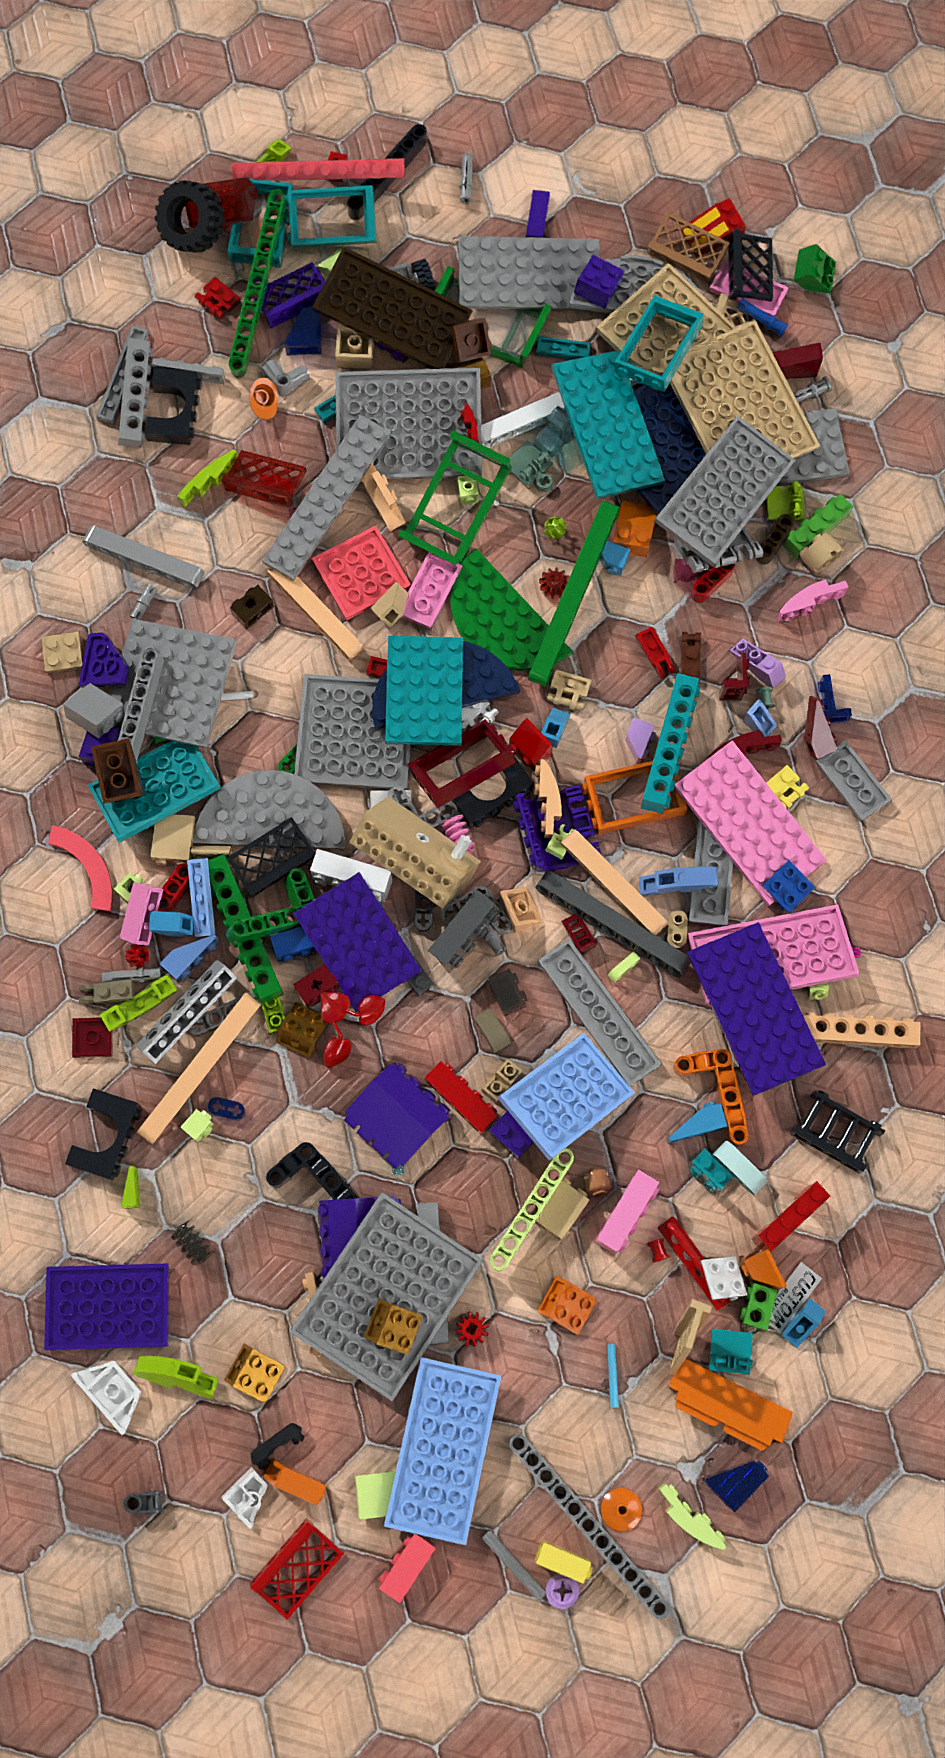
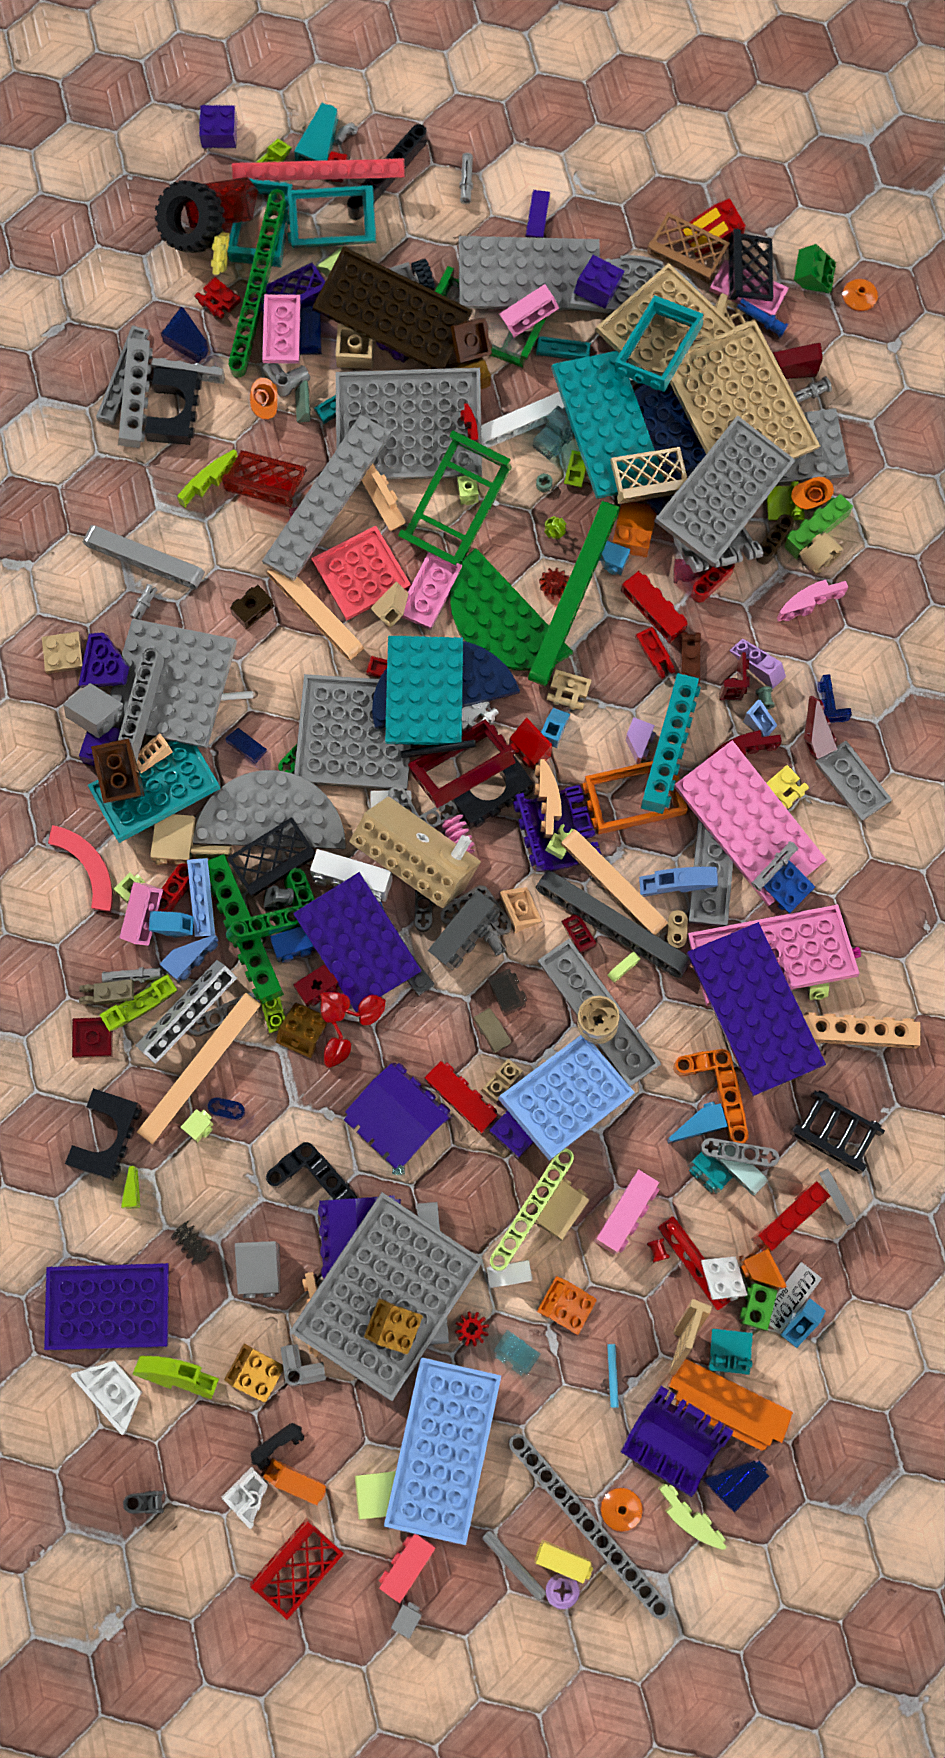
(137, 955): red gear -> none
(153, 745): none -> light nougat slope
(185, 336): none -> clear blue slope
(218, 126): none -> dark purple brick
(220, 255): none -> light yellow plate
(246, 745): none -> clear blue slope
(258, 1268): none -> light grey slope
(277, 898): none -> dark grey piece
(281, 328): none -> bright pink plate
(292, 1363): none -> light grey piece
(302, 402): none -> sand green slope
(319, 135): none -> teal slope
(343, 131): none -> light grey arm
(407, 1619): none -> light grey brick
(438, 749): none -> black bar
(514, 1273): none -> white slope
(516, 1353): none -> clear light blue brick
(529, 310): none -> bright pink brick
(529, 463): sand green hinge -> none
(575, 470): none -> lime slope
(597, 1182): nougat head -> none
(598, 1008): none -> tan wheel
(648, 491): none -> tan fence
(654, 606): none -> red brick
(674, 1441): none -> dark purple hinge
(739, 1152): none -> light grey beam
(775, 865): none -> light grey pin
(812, 493): none -> orange piece
(837, 1197): none -> light grey beam
(857, 300): none -> orange dish

